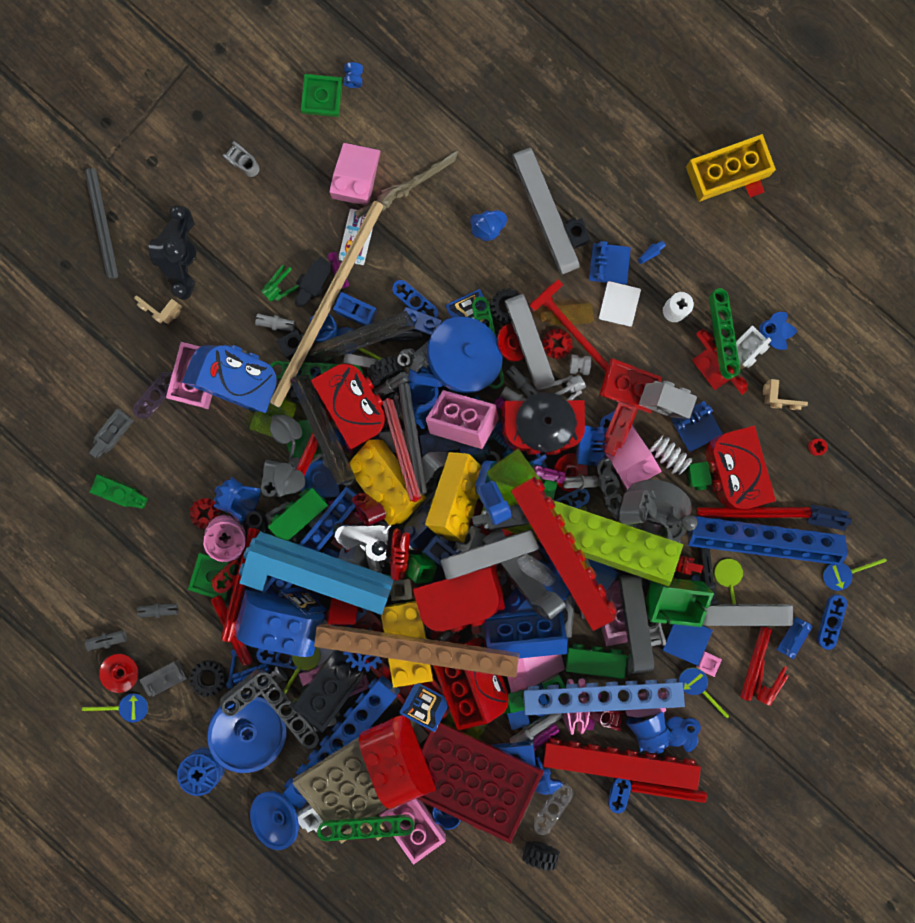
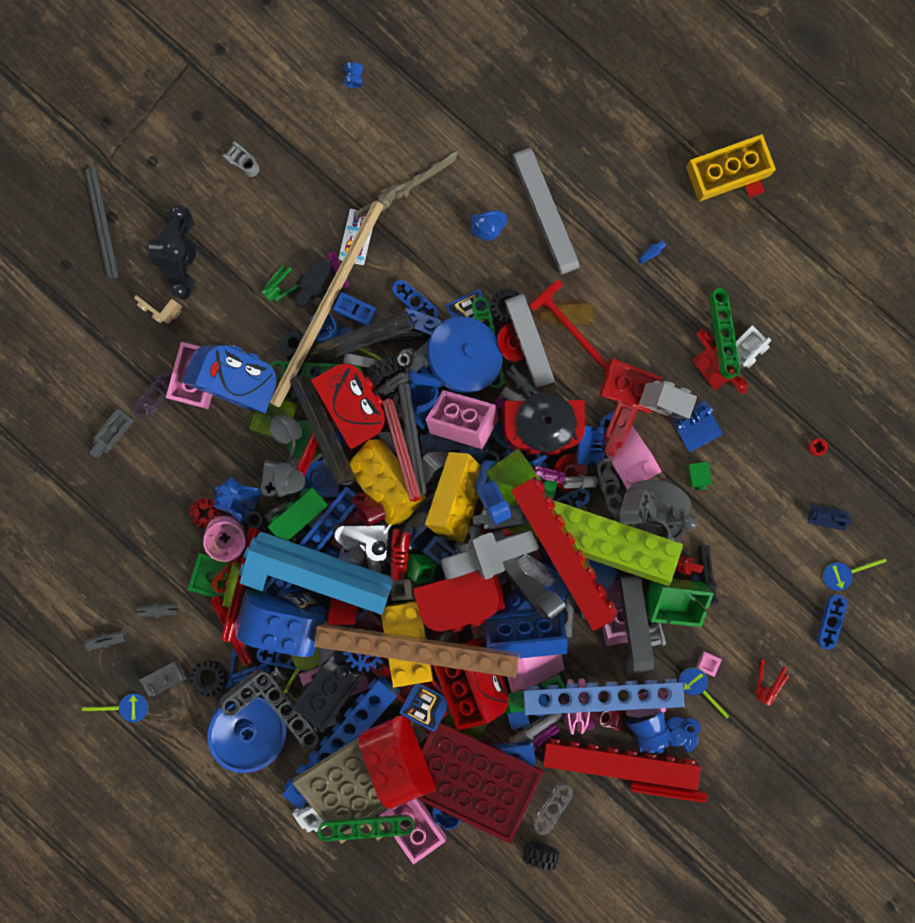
(110, 677): red dish -> none
(118, 492): green hinge -> none
(204, 762): blue wheel -> none
(231, 583): none -> clear neon green tile
(274, 820): blue dish -> none
(275, 322): light grey pin -> none
(321, 95): green plate -> none
(355, 174): bright pink slope -> none
(487, 555): none -> light grey panel
(547, 784): blue piece -> none
(557, 353): red gear -> none
(574, 384): light grey plant -> none
(580, 240): black brick -> none
(580, 365): light grey wheel -> none
(595, 661): green brick -> none
(609, 263): blue hinge -> none
(614, 793): blue beam -> none
(619, 303): white sticker -> none
(670, 455): white piece -> none
(678, 307): white piece -> none
(687, 642): blue tile -> none
(729, 573): lime piece -> none
(739, 469): red brick -> none
(749, 615): light grey beam -> none
(755, 512): red axle -> none
(756, 663): red axle -> none
(768, 541): blue brick -> none
(770, 391): tan bracket -> none
(779, 330): blue plate -> none
(794, 638): blue hinge -> none

